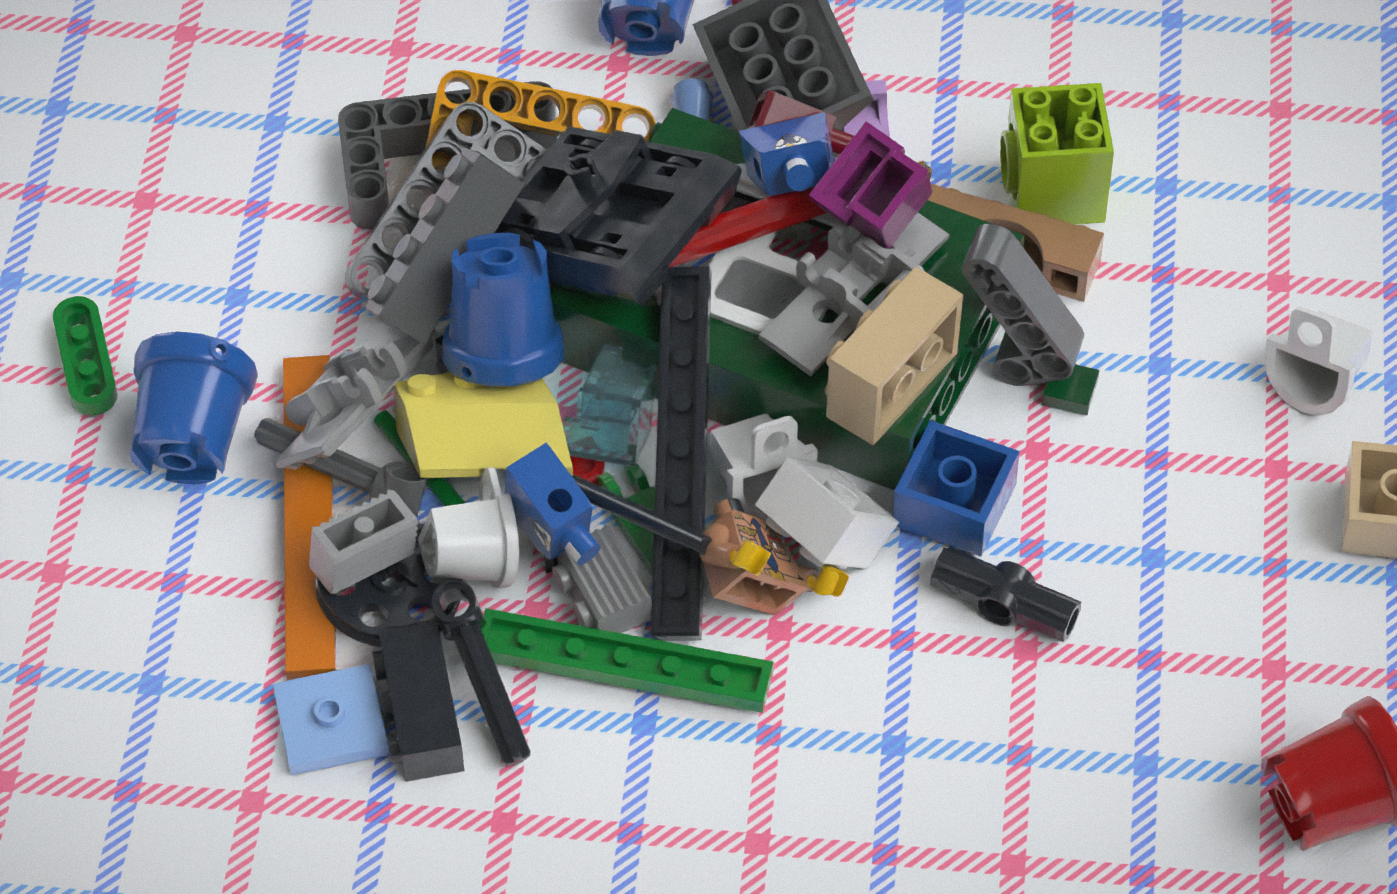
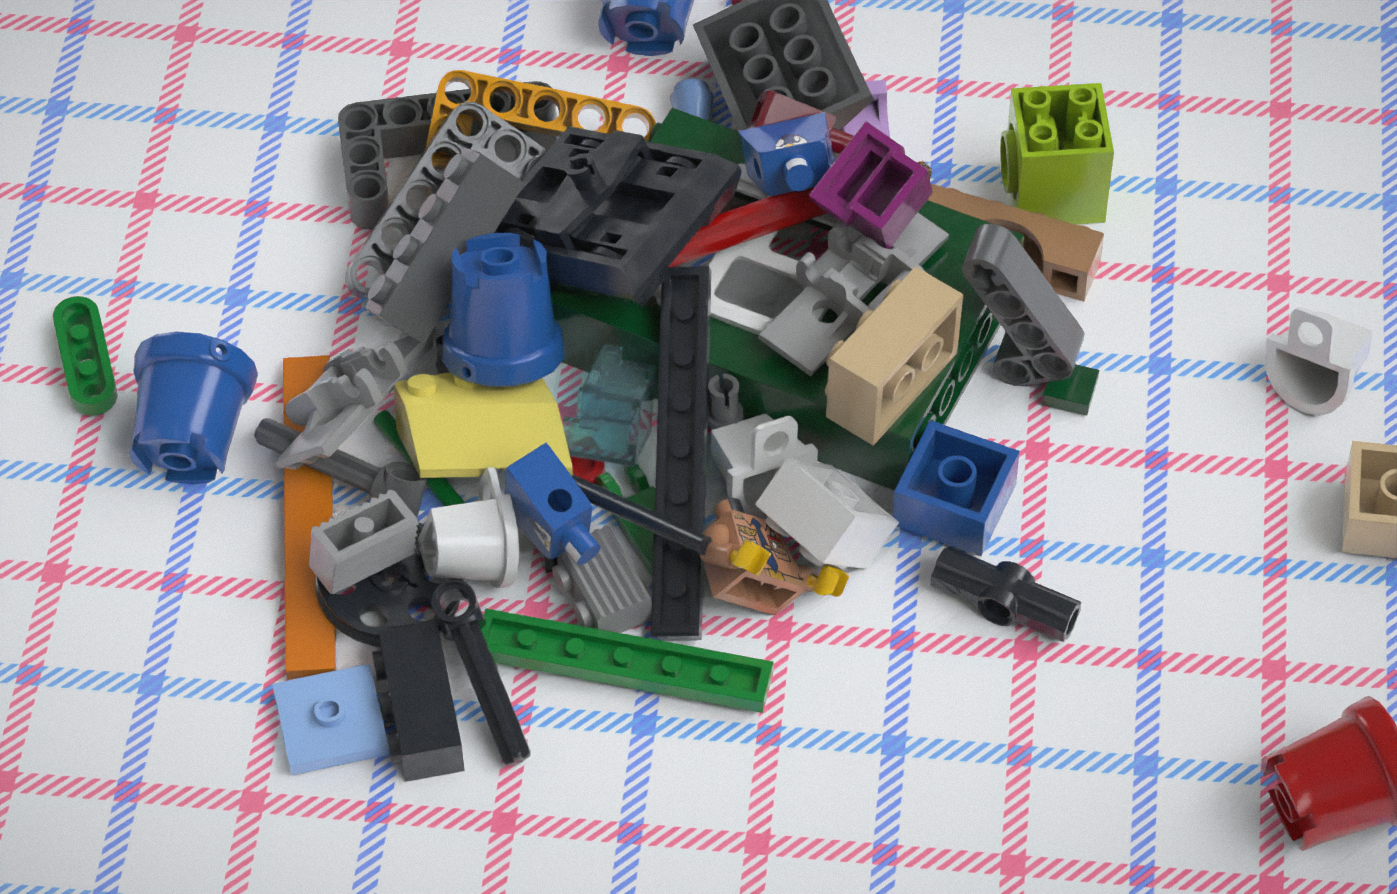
(724, 403): none -> dark grey pin

